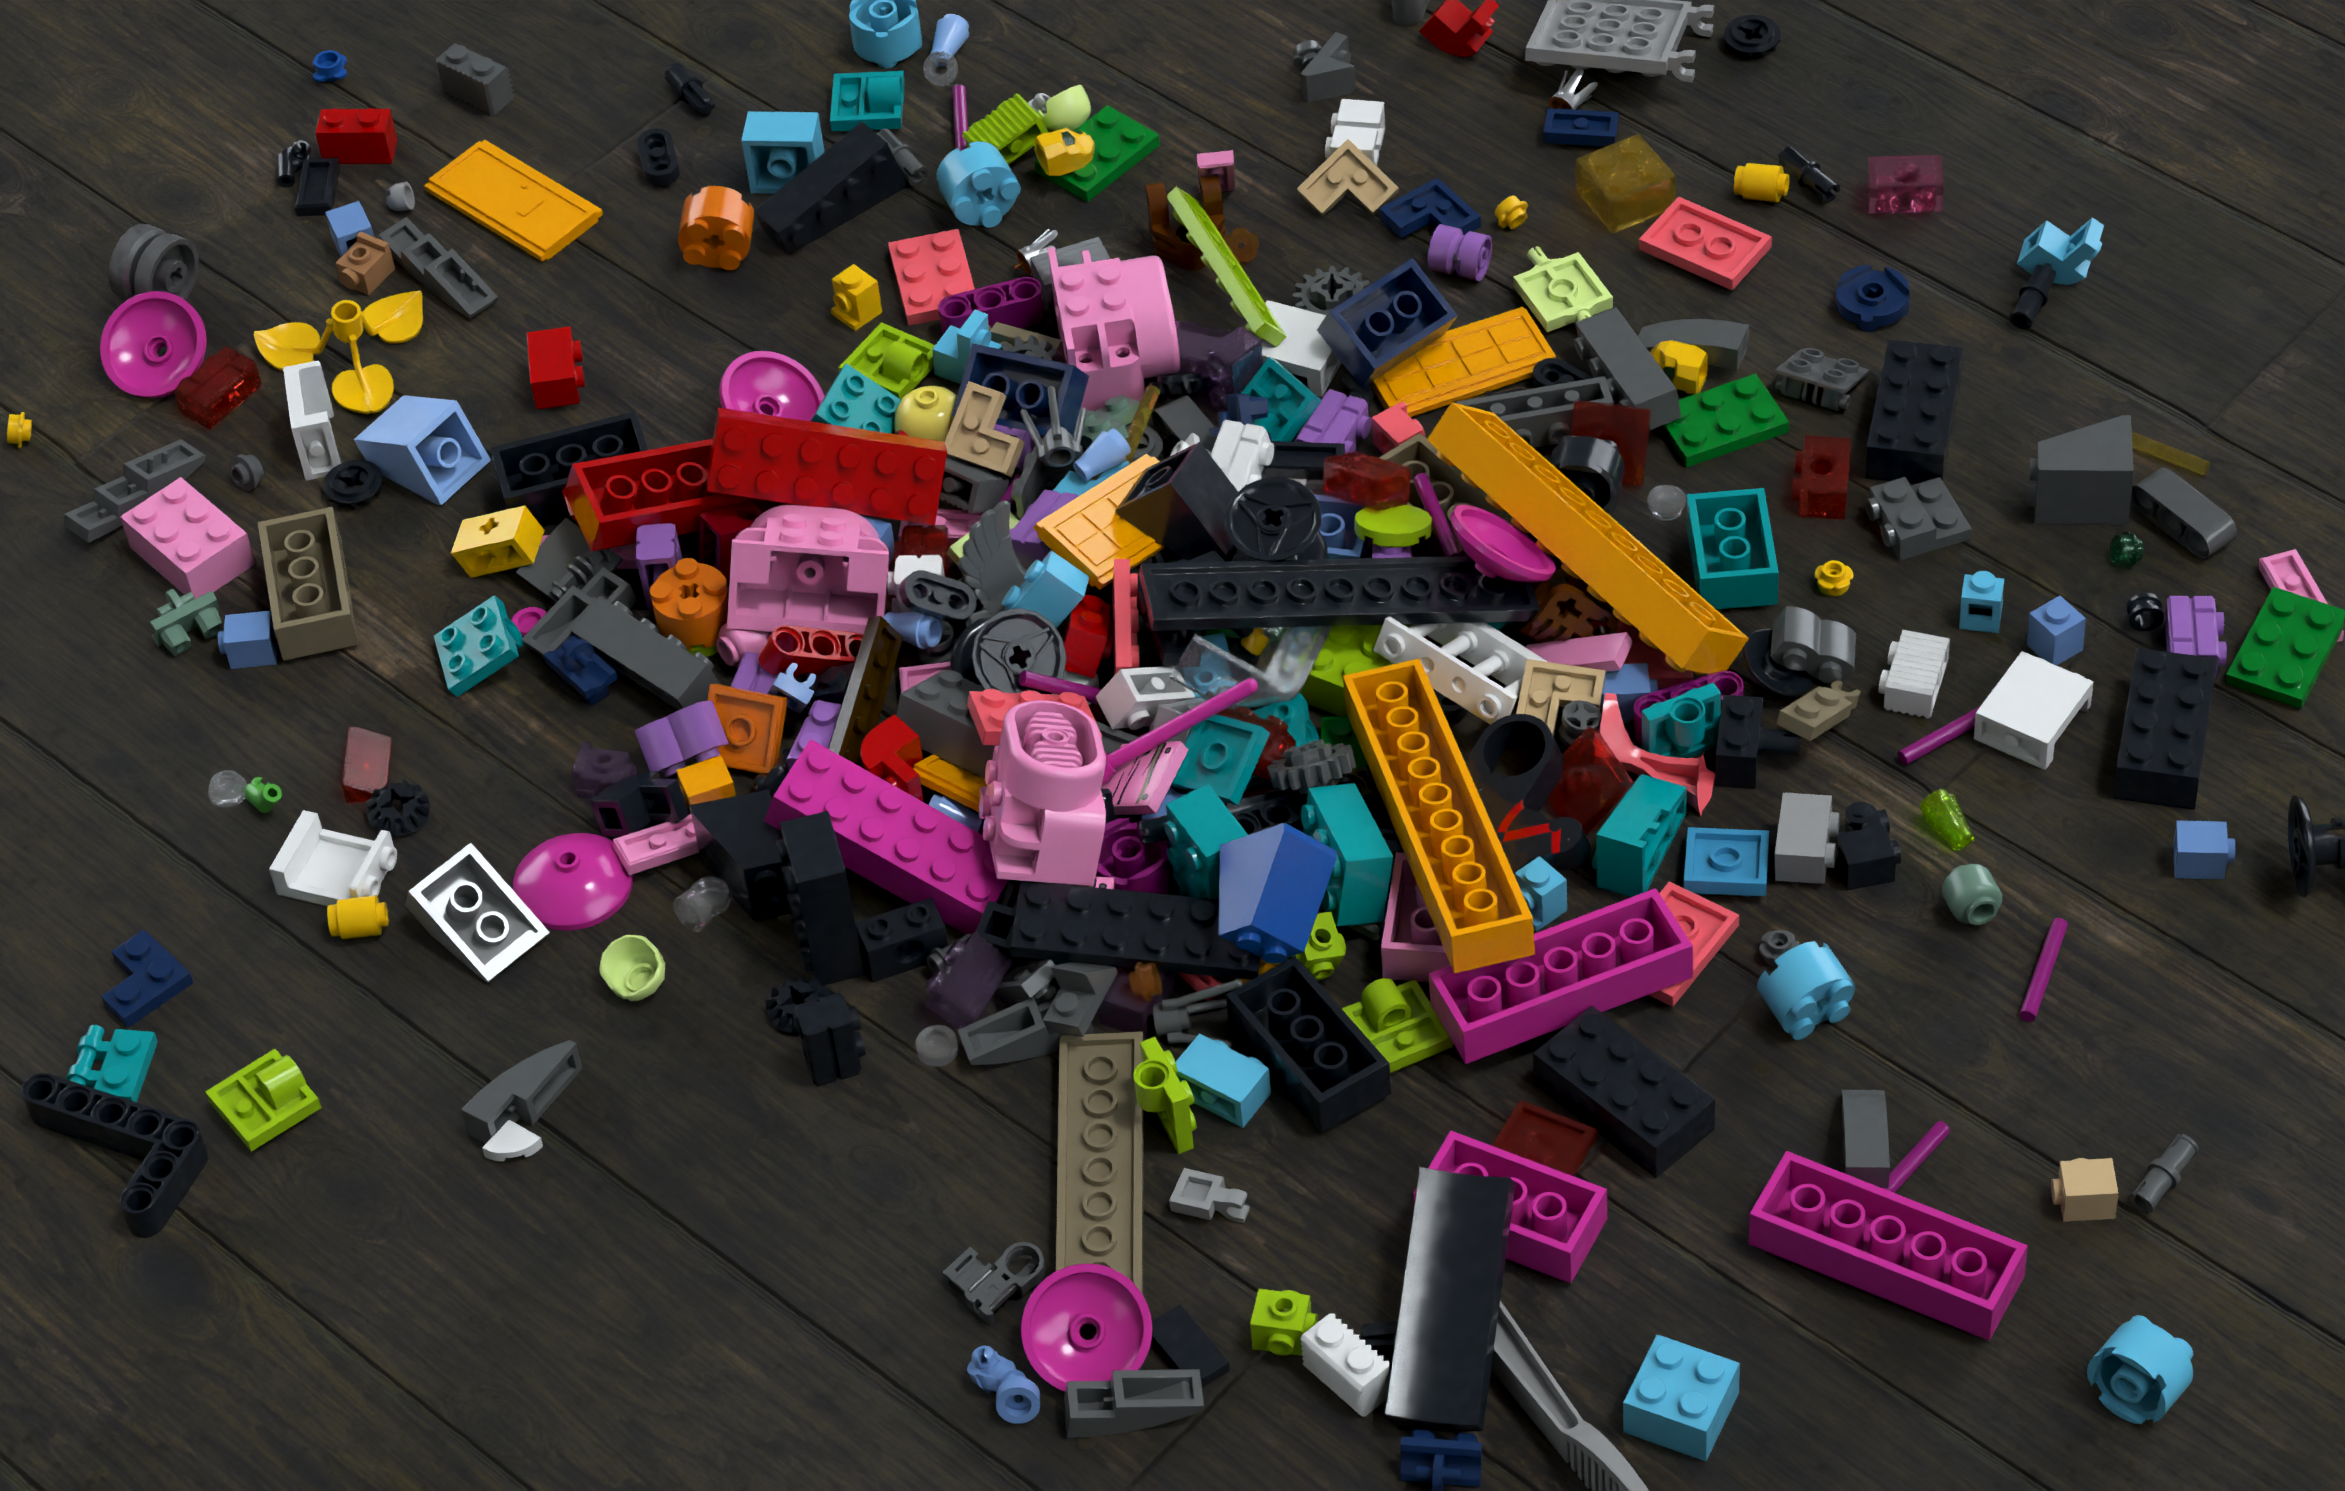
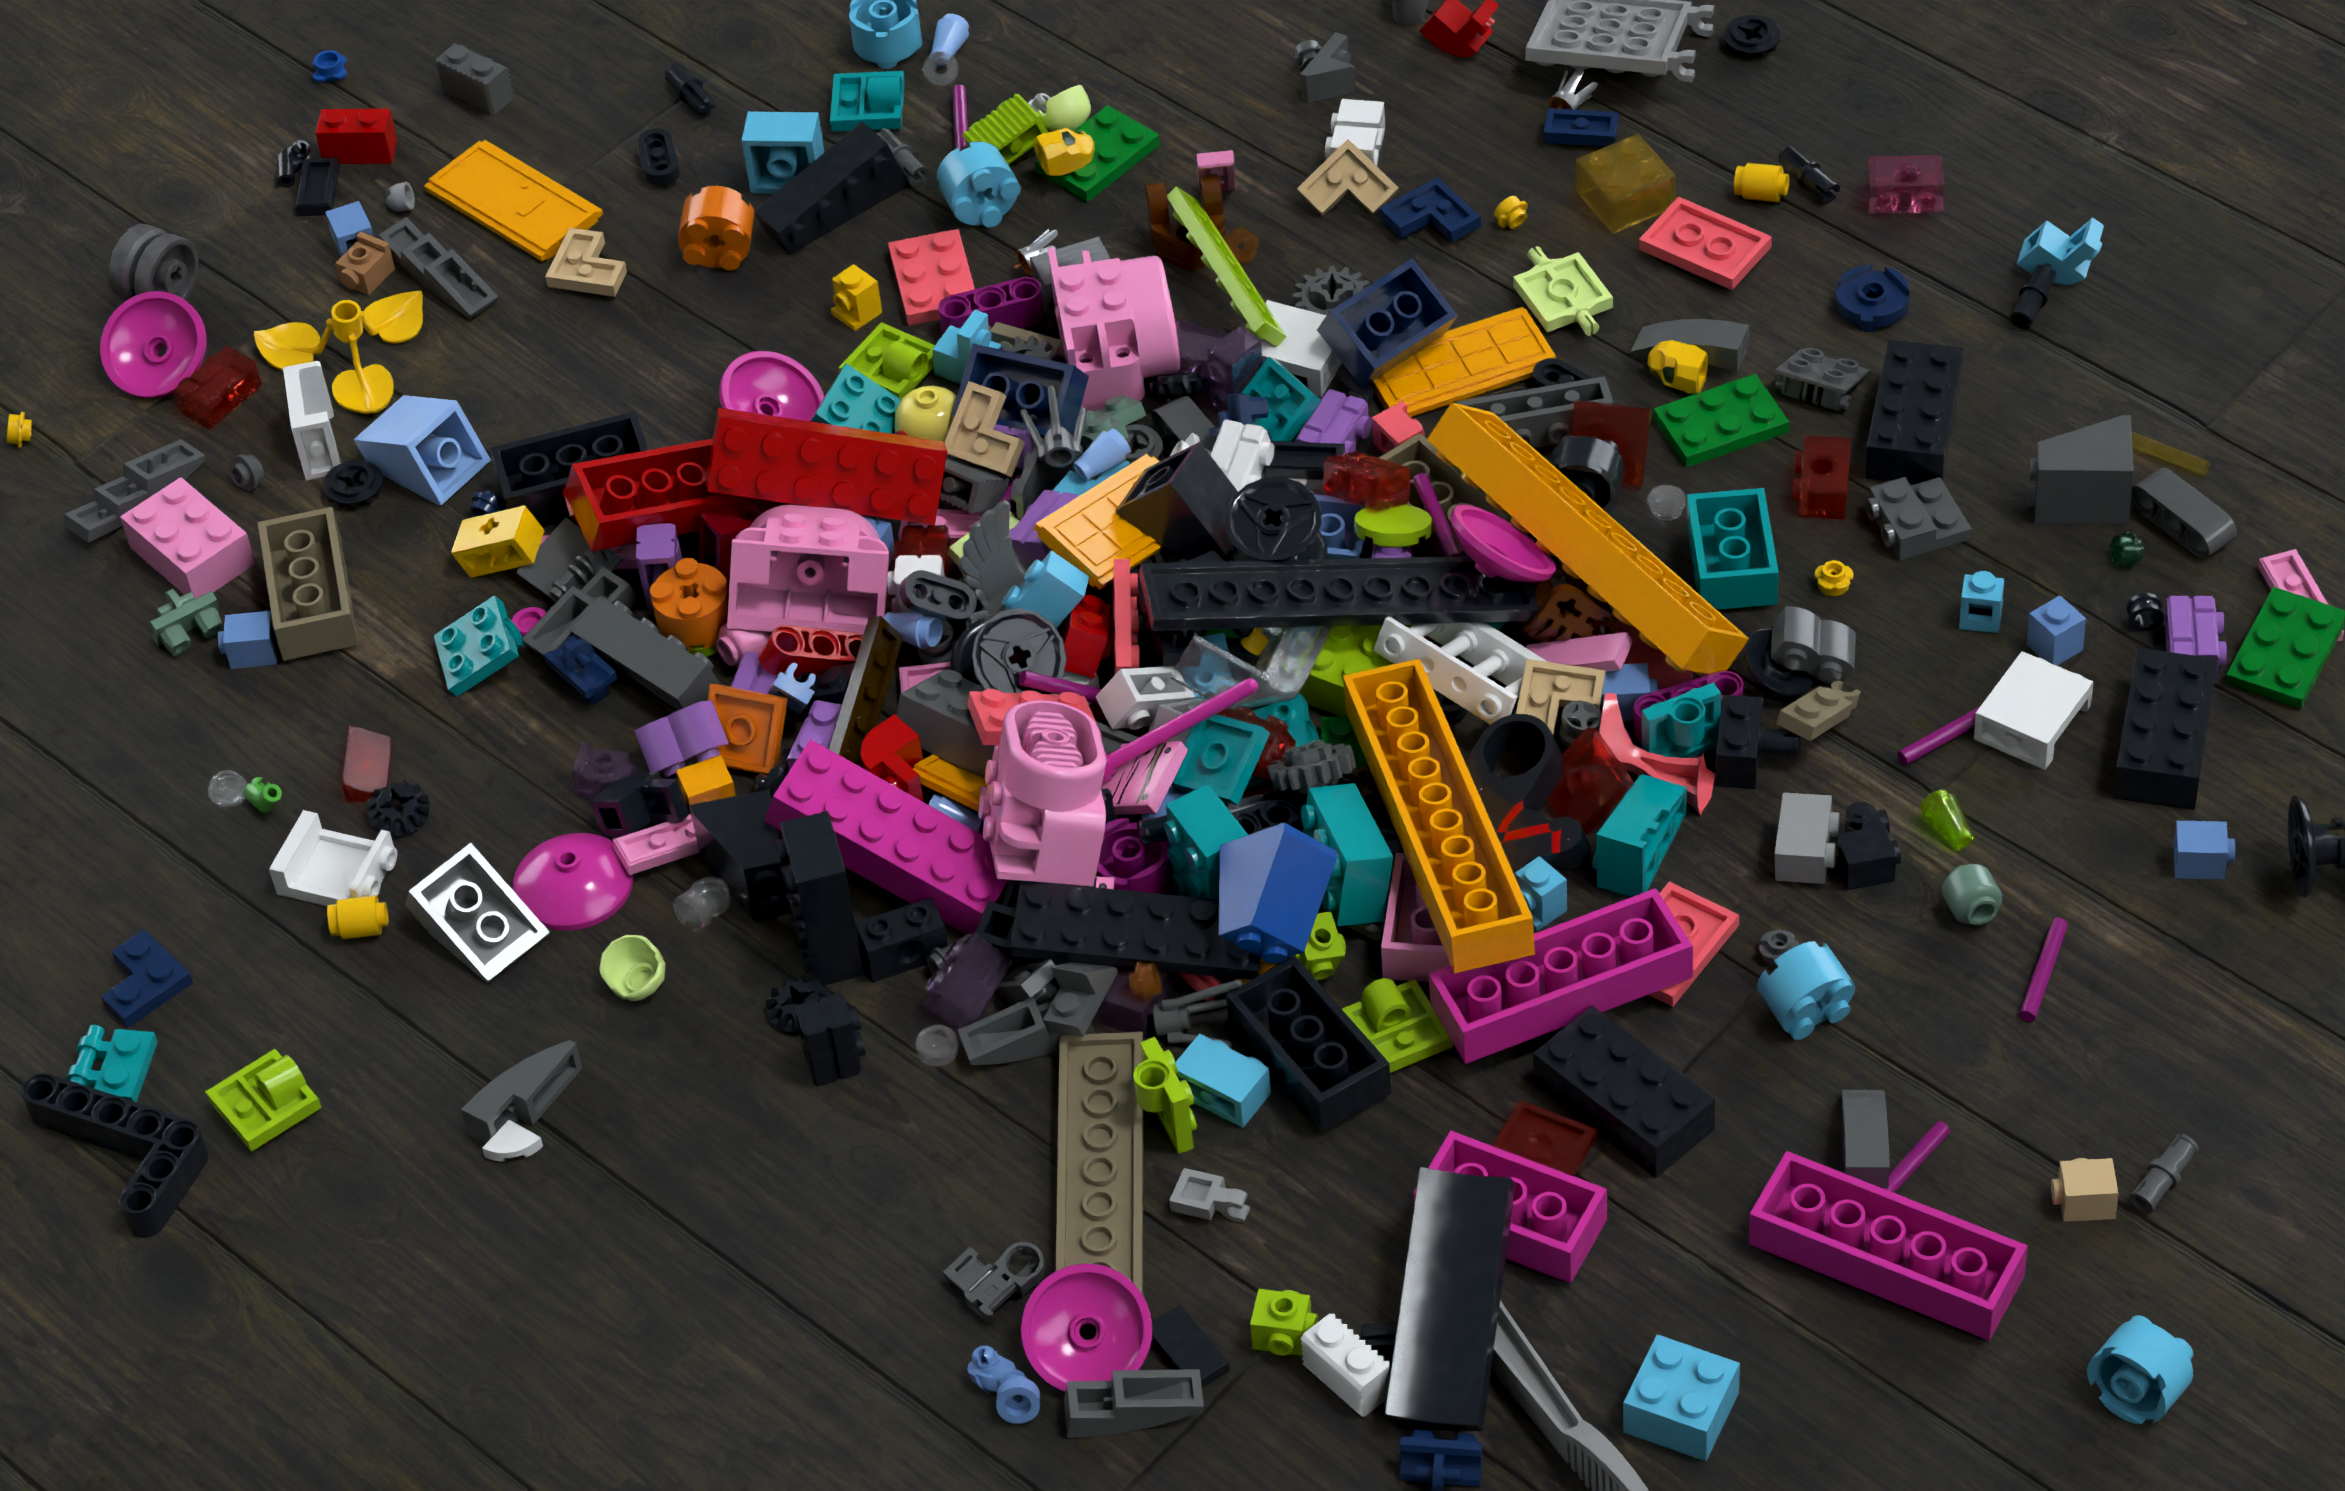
(486, 503): none -> dark blue plate
(554, 367): red brick -> none
(580, 269): none -> tan plate
(1141, 419): clear yellow bar -> none
(1459, 252): medium lavender wheel -> none
(1627, 365): dark grey brick -> none
(1726, 861): dark azure plate -> none
(1915, 673): white brick -> none

